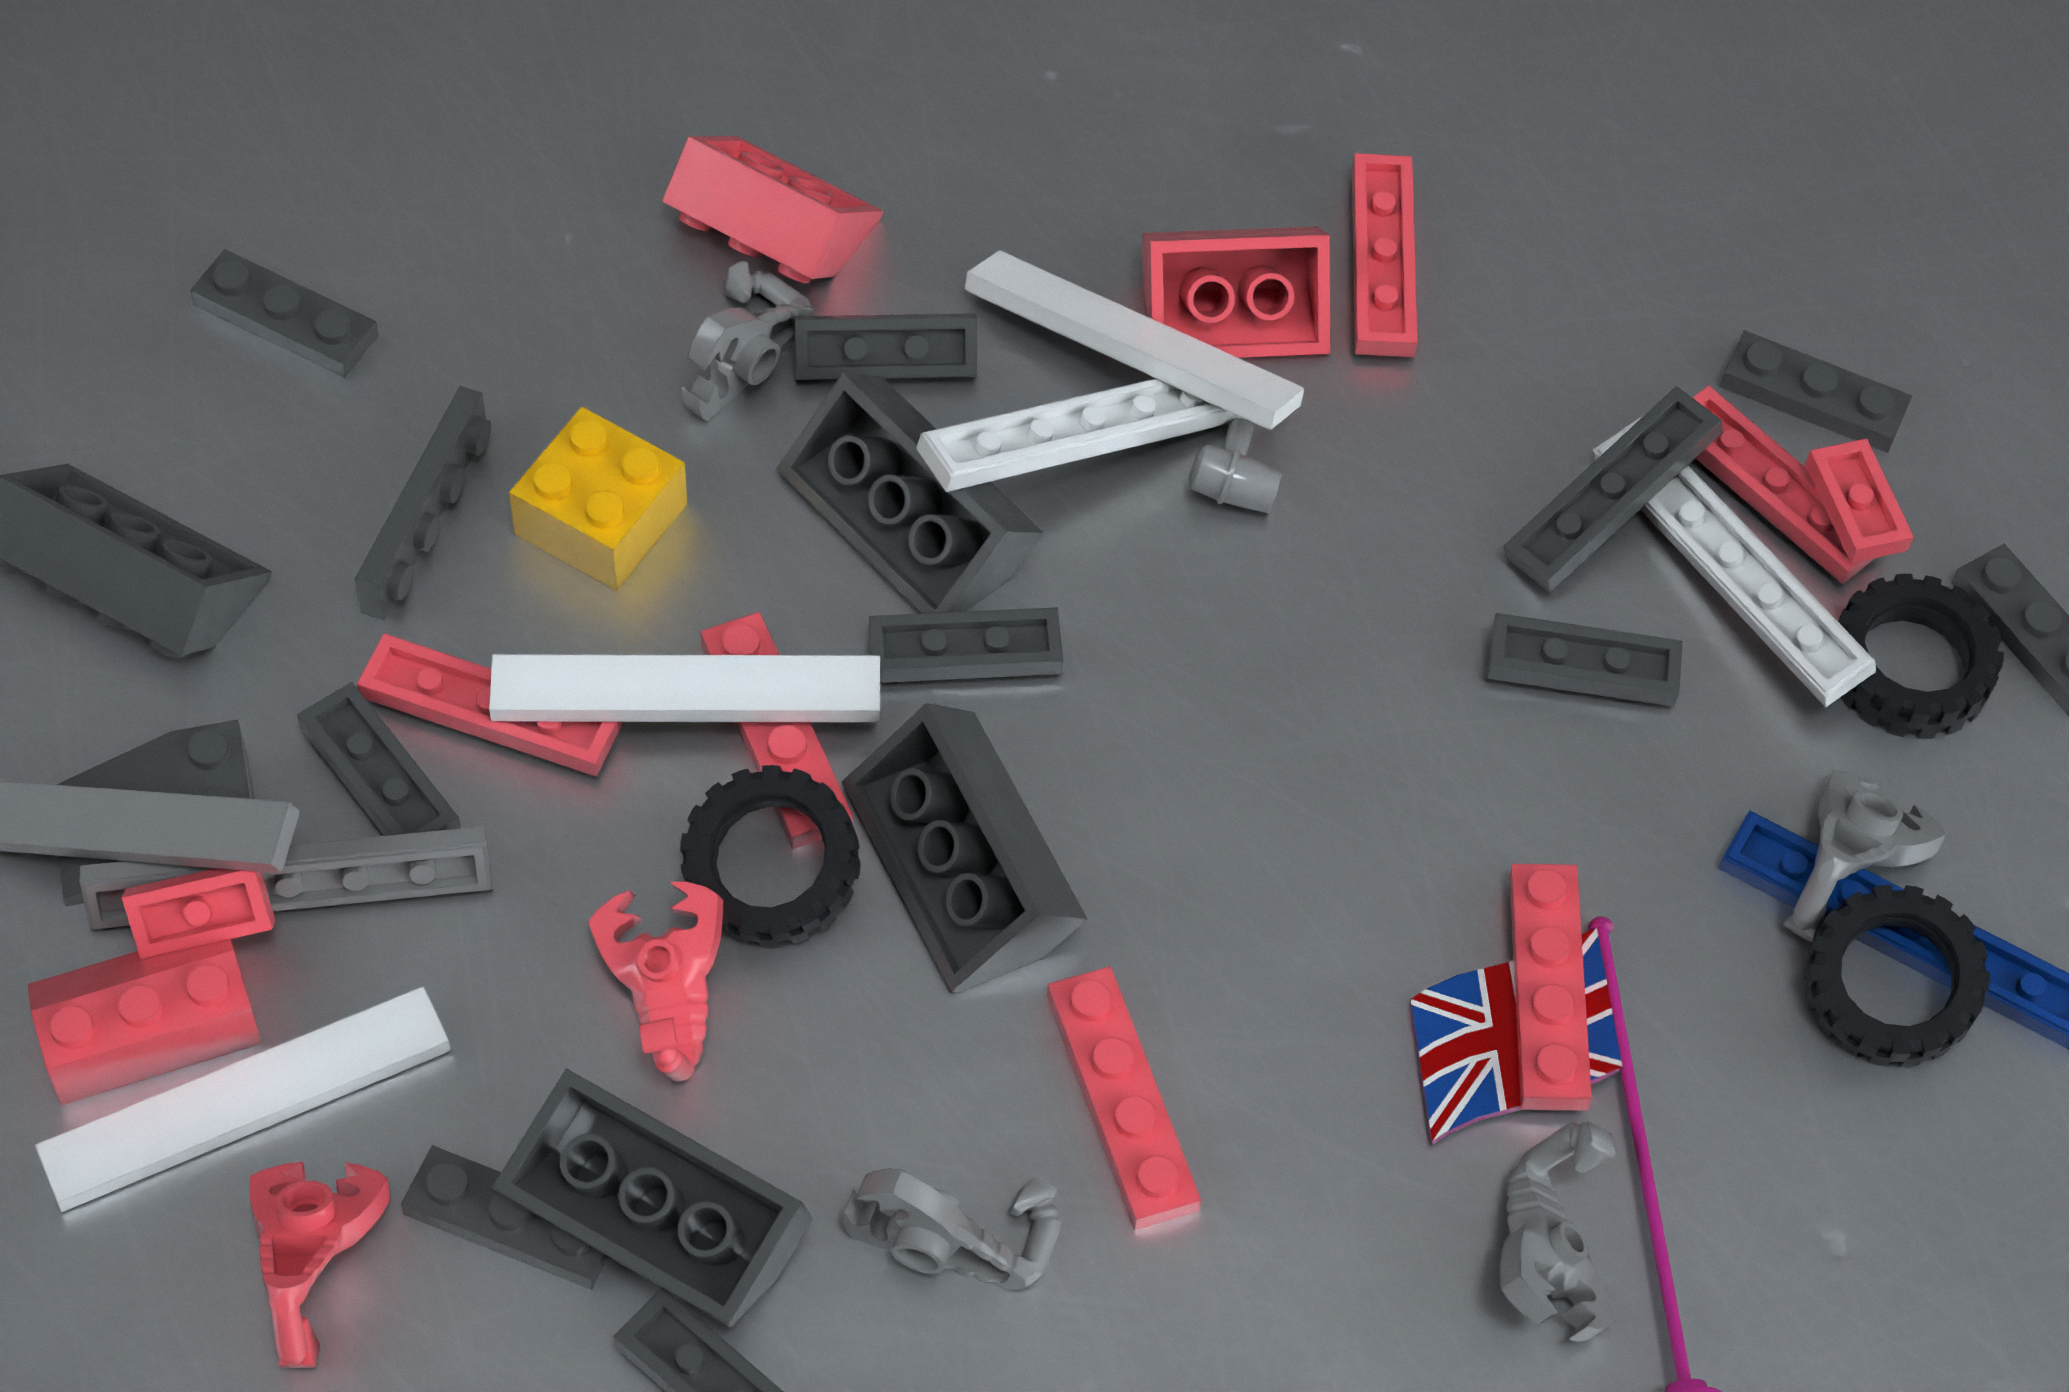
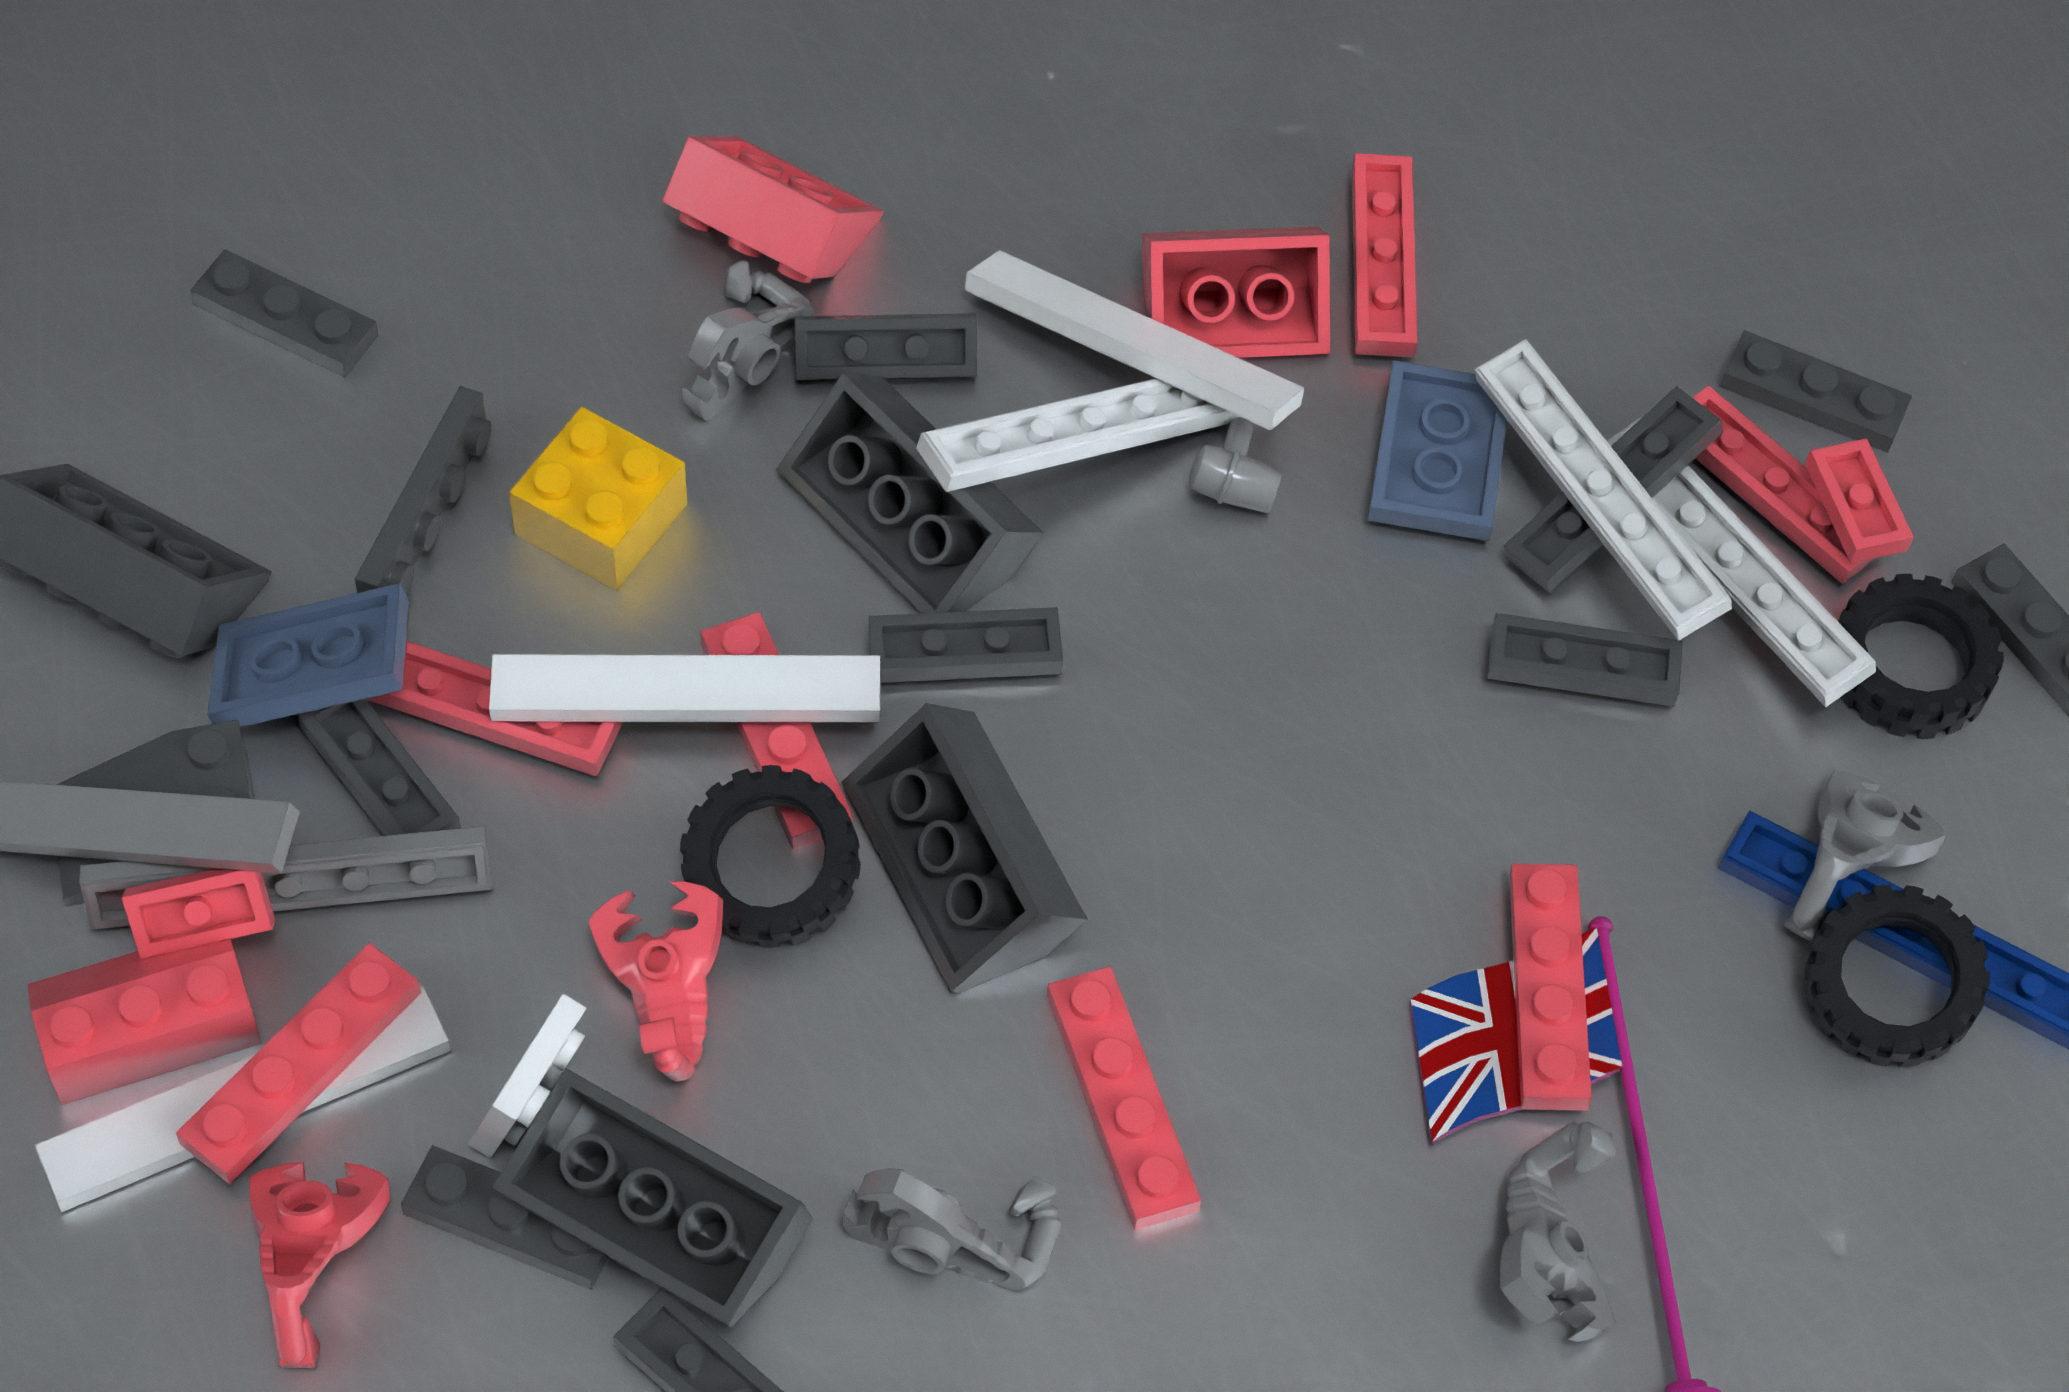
(298, 1063): none -> coral plate
(310, 657): none -> sand blue plate
(531, 1079): none -> white plate
(1438, 453): none -> sand blue plate
(1603, 490): none -> white tile

